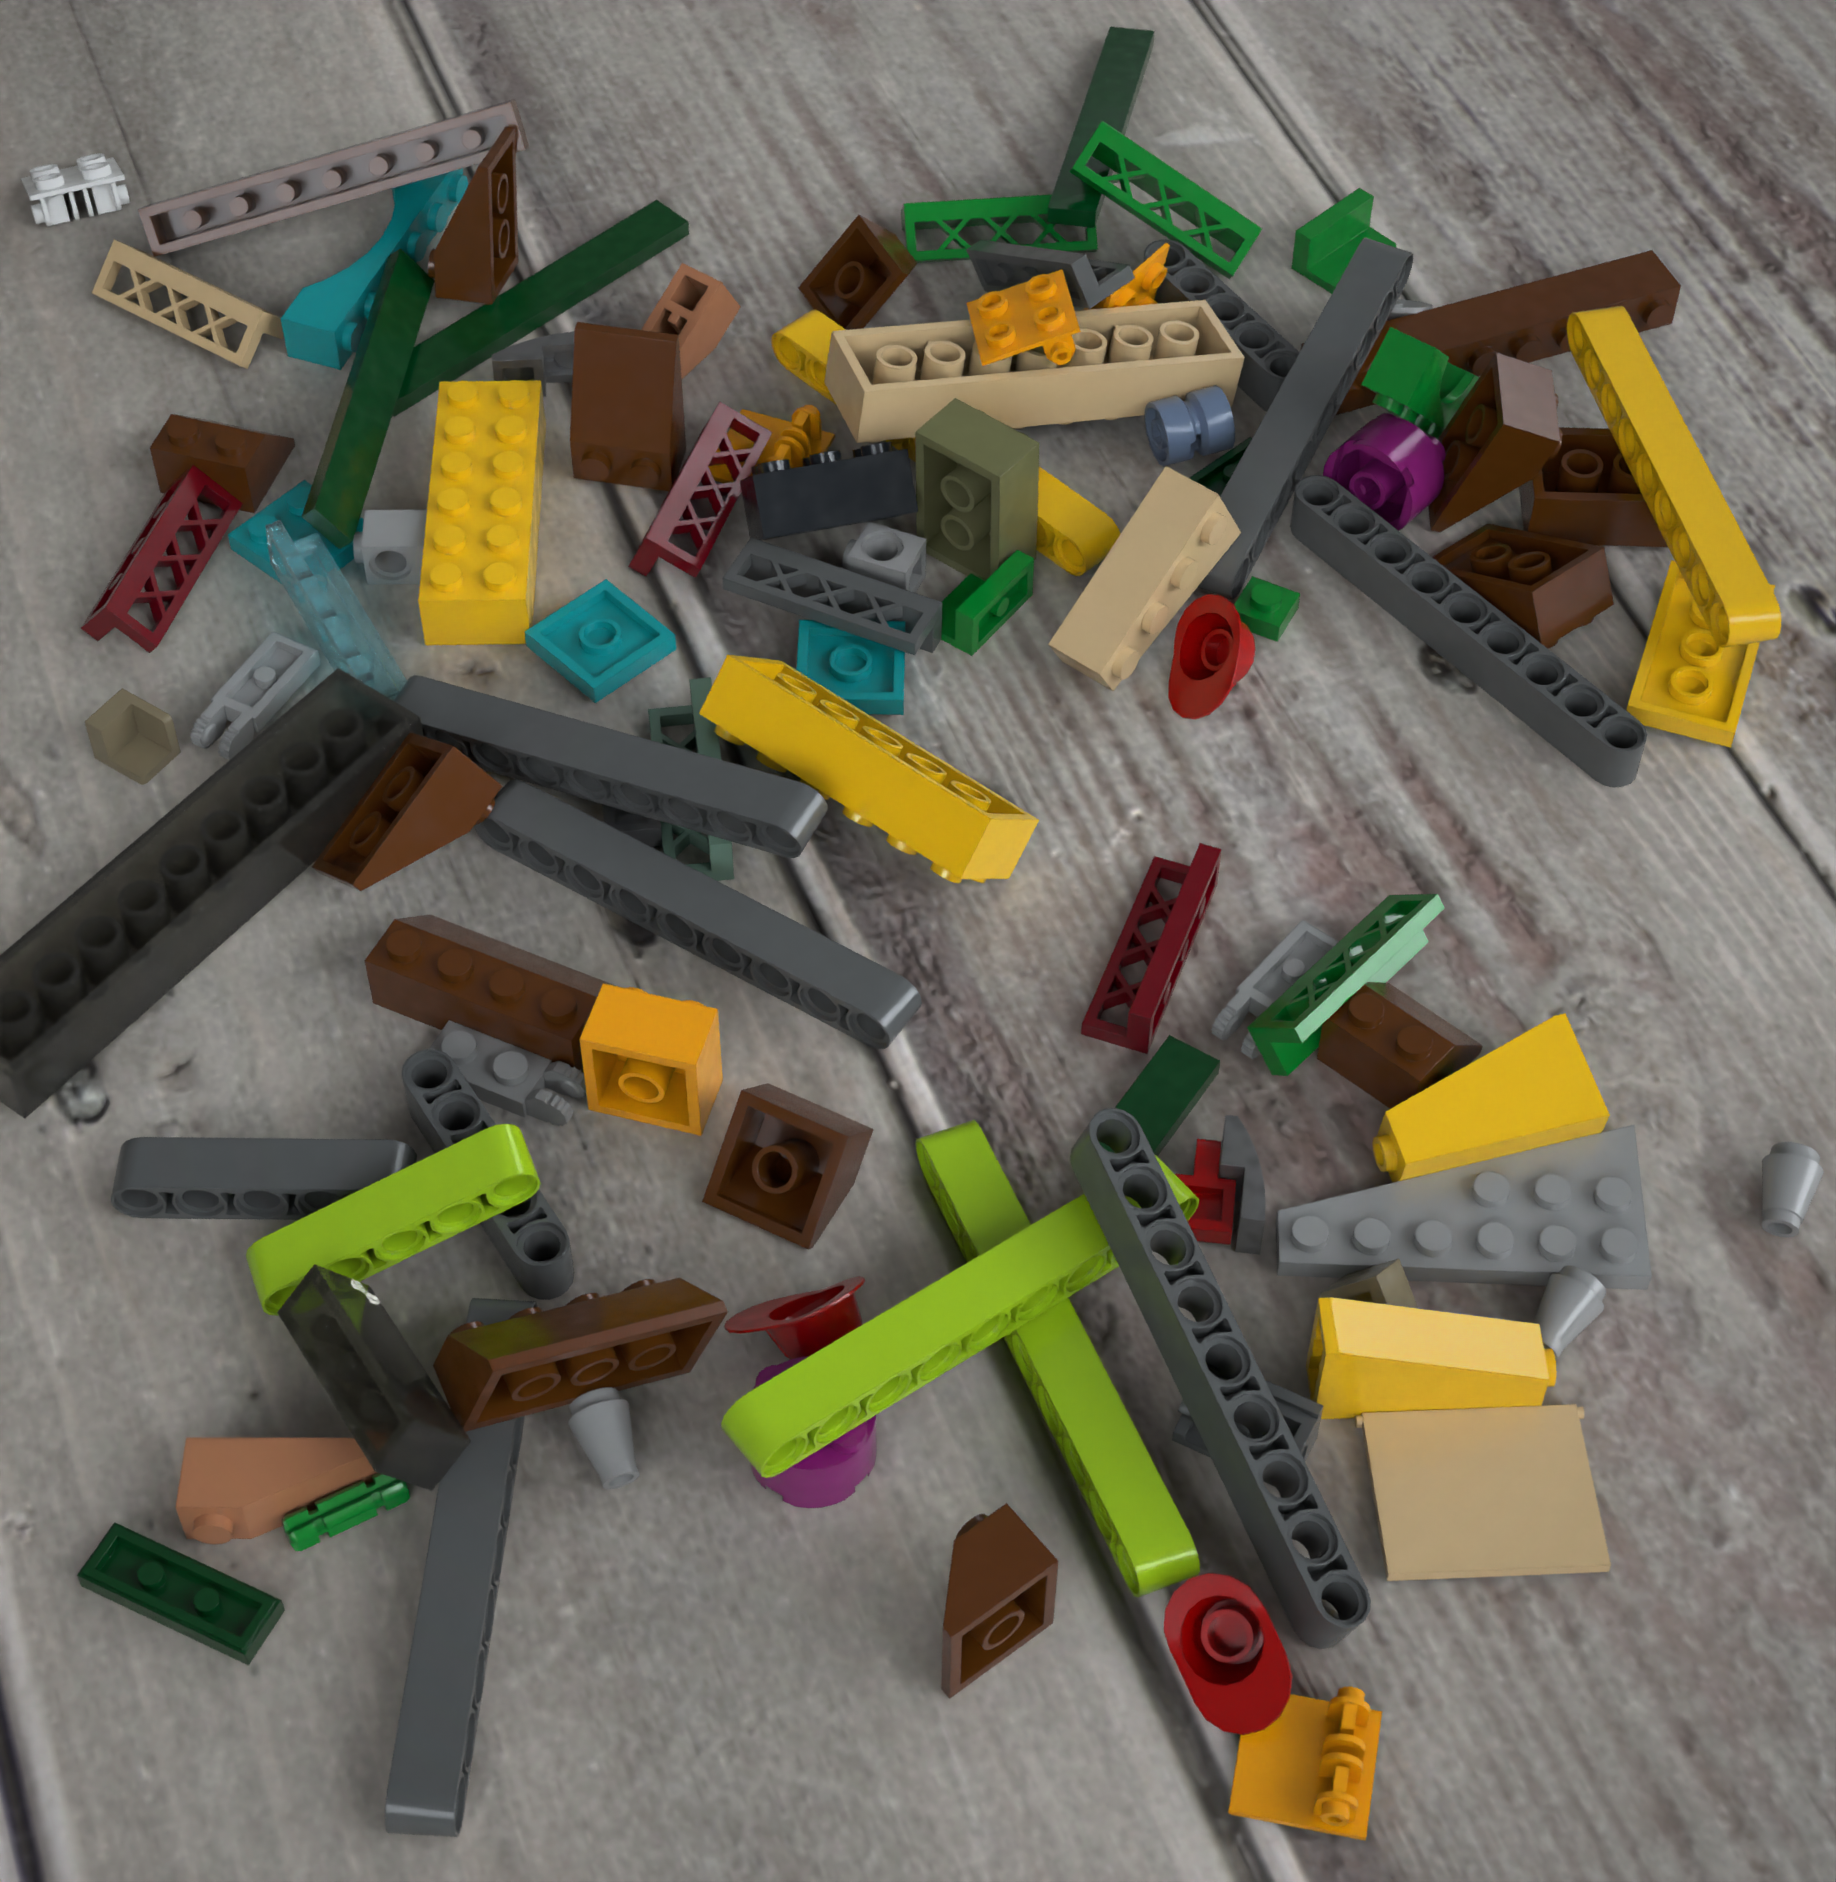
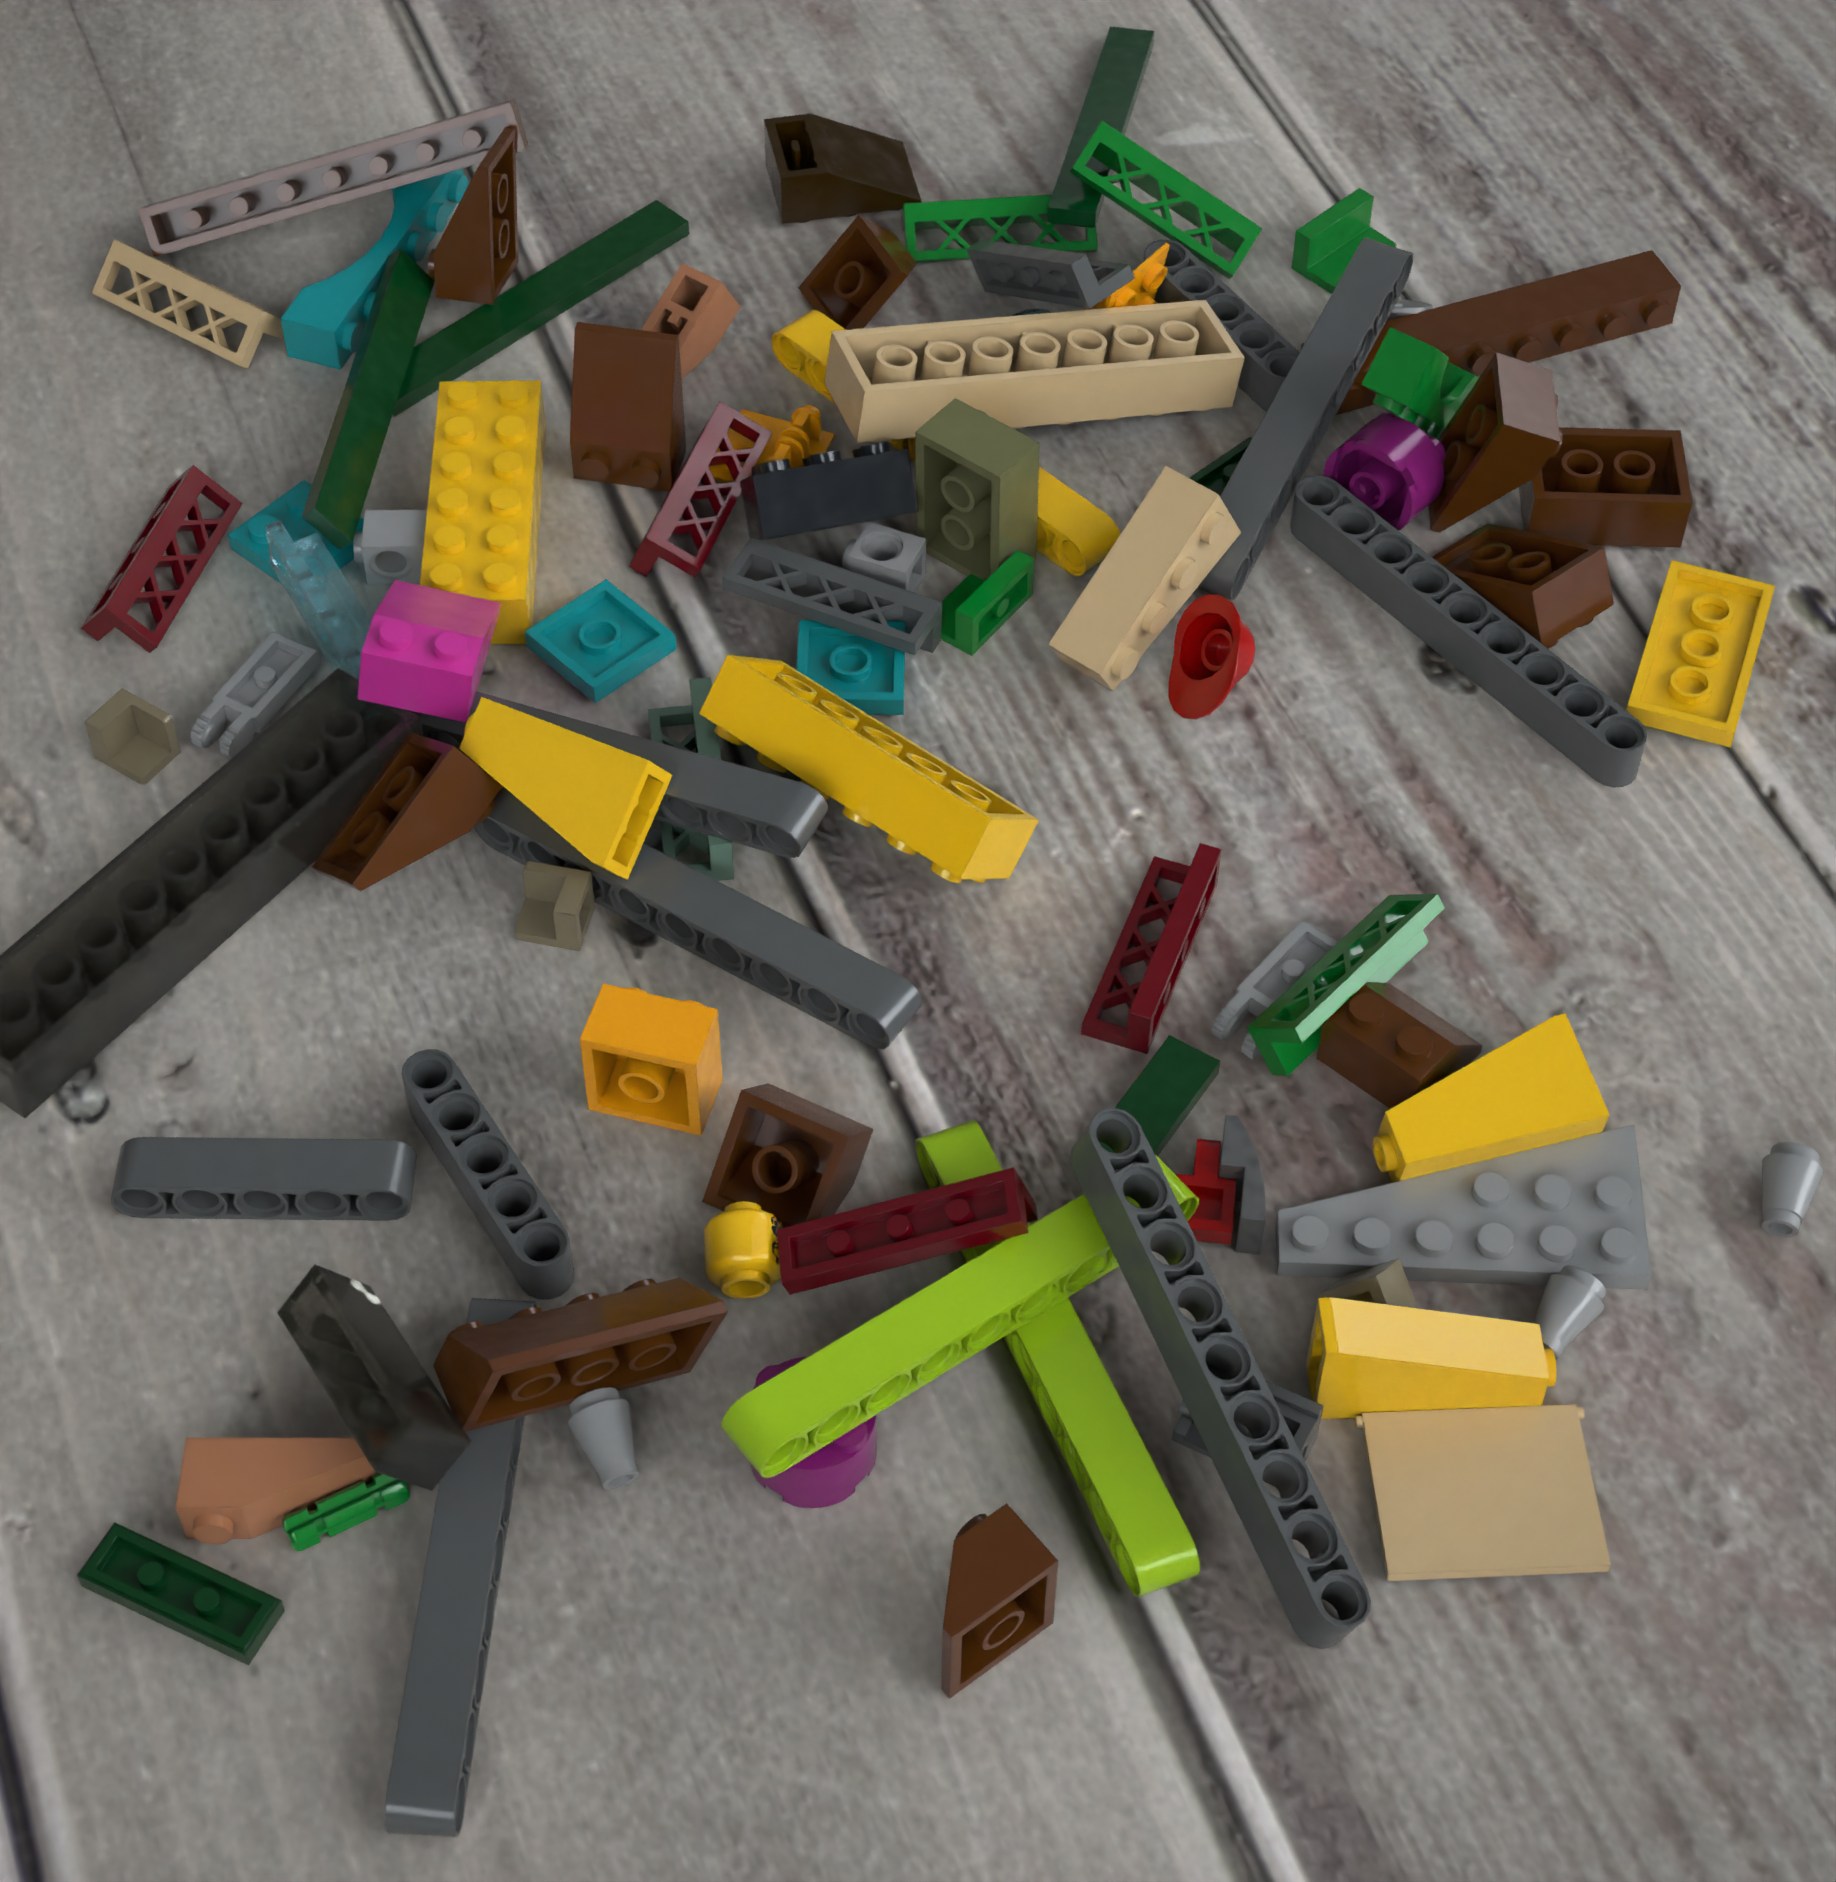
(92, 172): white hinge -> none
(232, 456): reddish brown slope -> none
(398, 1214): lime beam -> none
(427, 650): none -> dark pink slope
(458, 975): reddish brown slope -> none
(512, 1075): light grey hinge -> none
(540, 358): flat silver slope -> none
(555, 906): none -> dark tan panel
(575, 784): none -> yellow slope
(742, 1250): none -> yellow head
(805, 1320): red piece -> none
(834, 169): none -> dark brown slope
(904, 1230): none -> dark red fence
(1026, 318): light orange hinge -> none
(1197, 424): sand blue wheel -> none
(1228, 1653): red piece -> none
(1267, 608): green plate -> none
(1311, 1766): light orange hinge -> none
(1674, 478): yellow beam -> none

